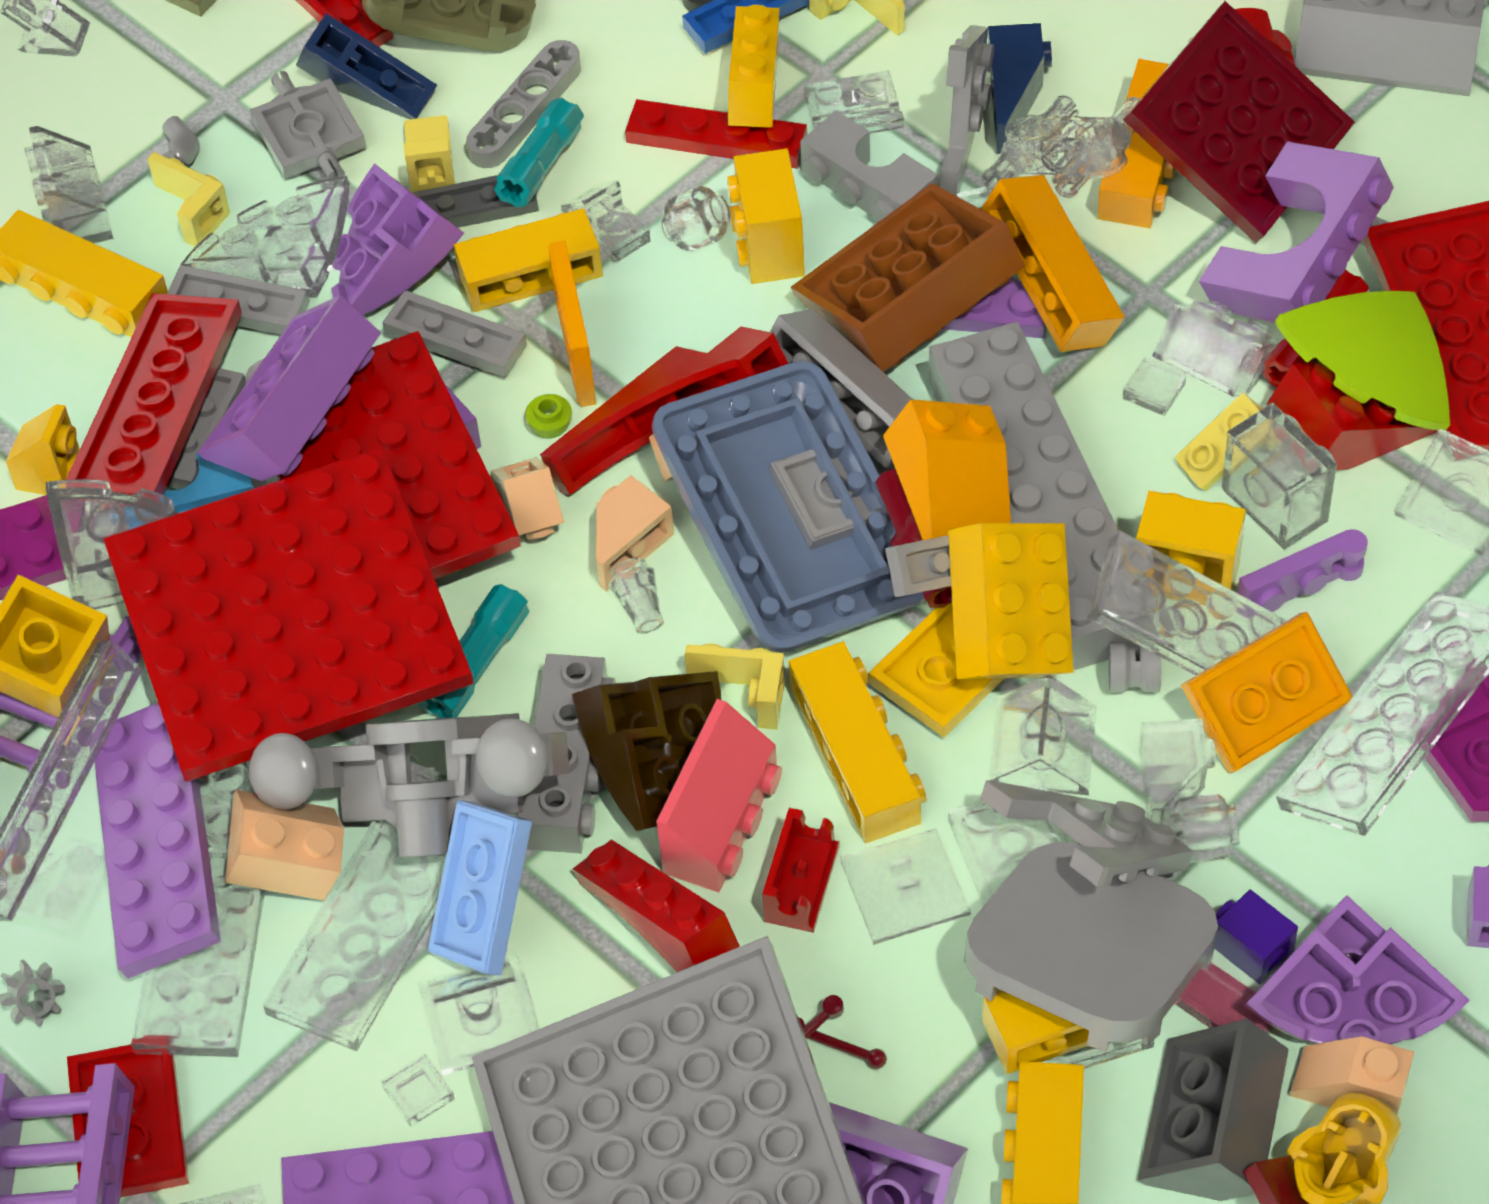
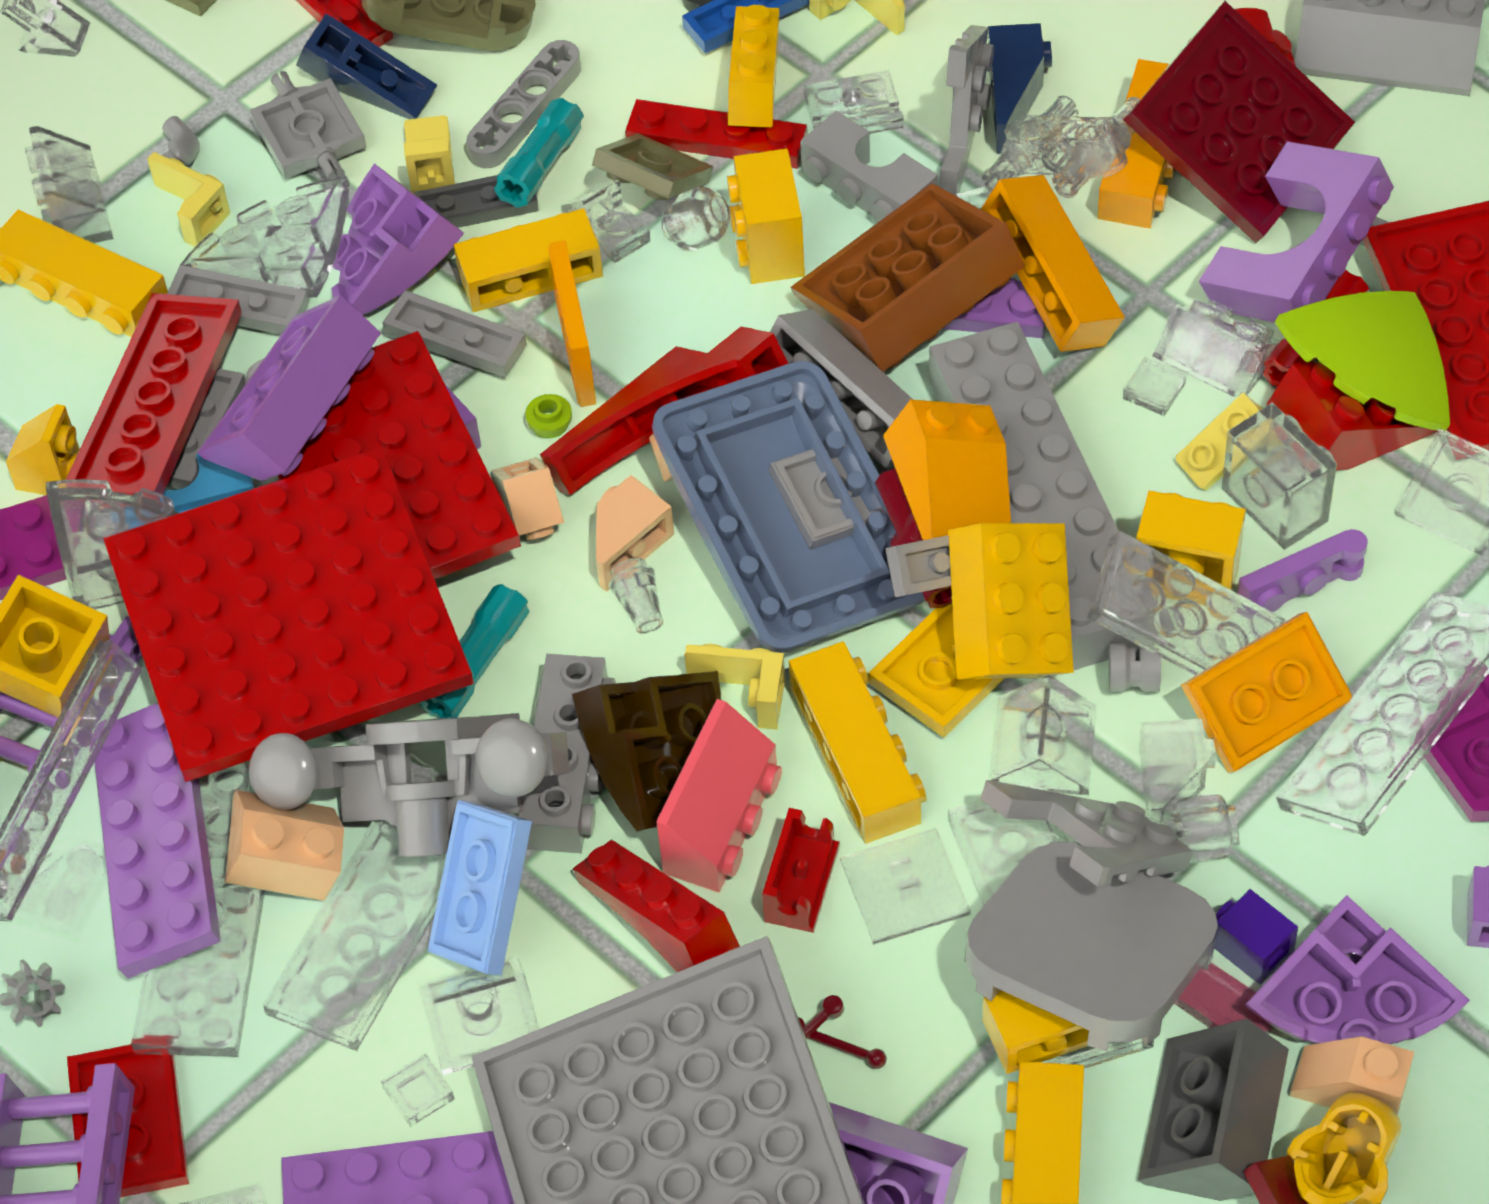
(651, 166): none -> olive plate

